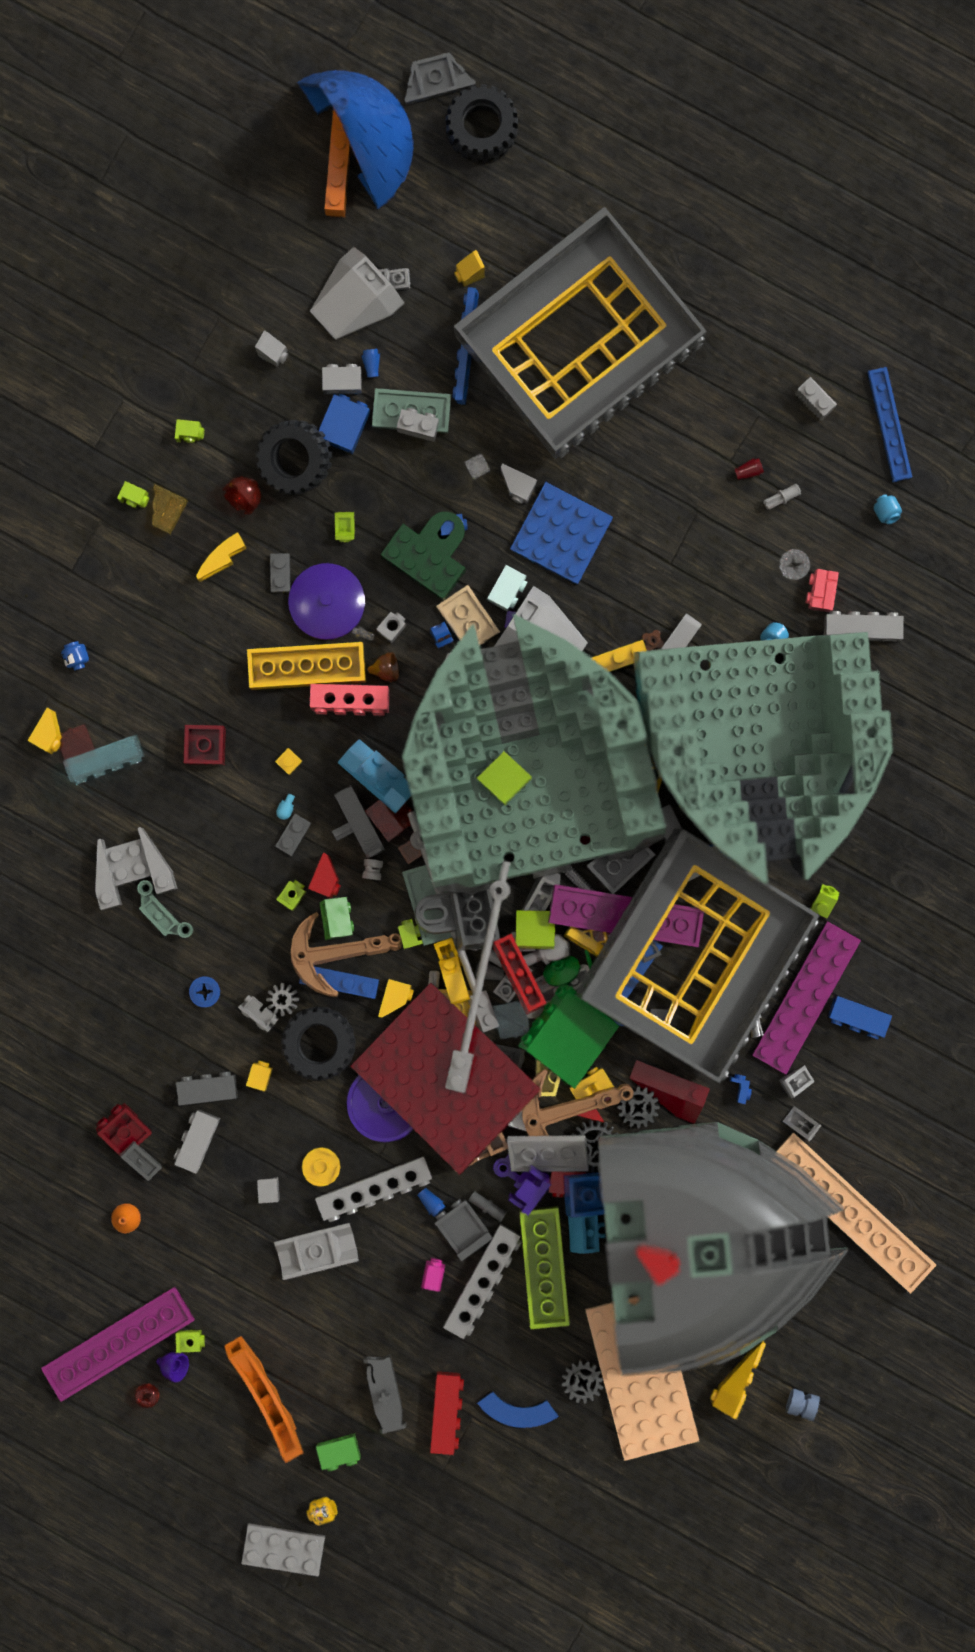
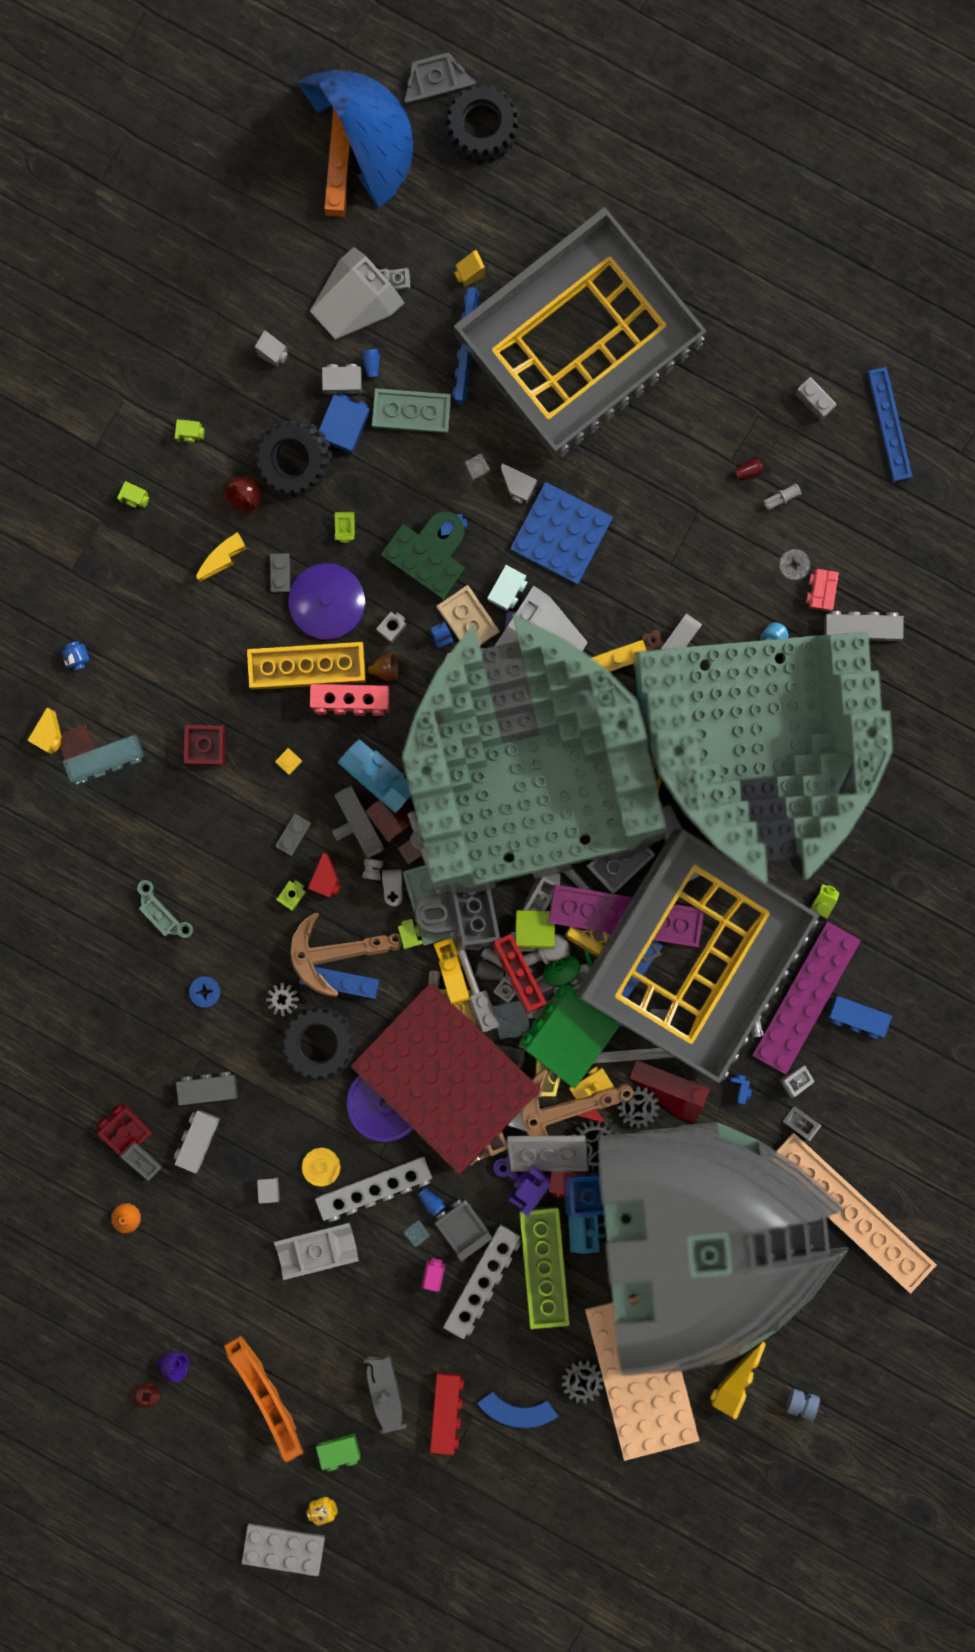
(117, 1344): magenta plate -> none
(129, 864): light grey wedge -> none
(167, 509): clear yellow wing -> none
(182, 1337): lime brick -> none
(250, 1008): light grey hinge -> none
(259, 1075): yellow brick -> none
(285, 807): medium azure cylinder -> none
(336, 918): bright green brick -> none
(362, 633): clear piece -> none
(392, 883): none -> light grey piece
(395, 997): yellow slope -> none
(416, 1233): none -> clear light blue plate
(417, 424): light grey brick -> none
(461, 1059): light grey bar -> none
(487, 1206): dark grey pin -> none
(504, 778): lime tile -> none
(630, 1055): none -> light grey axle
(659, 1262): red slope -> none
(887, 509): dark azure head -> none

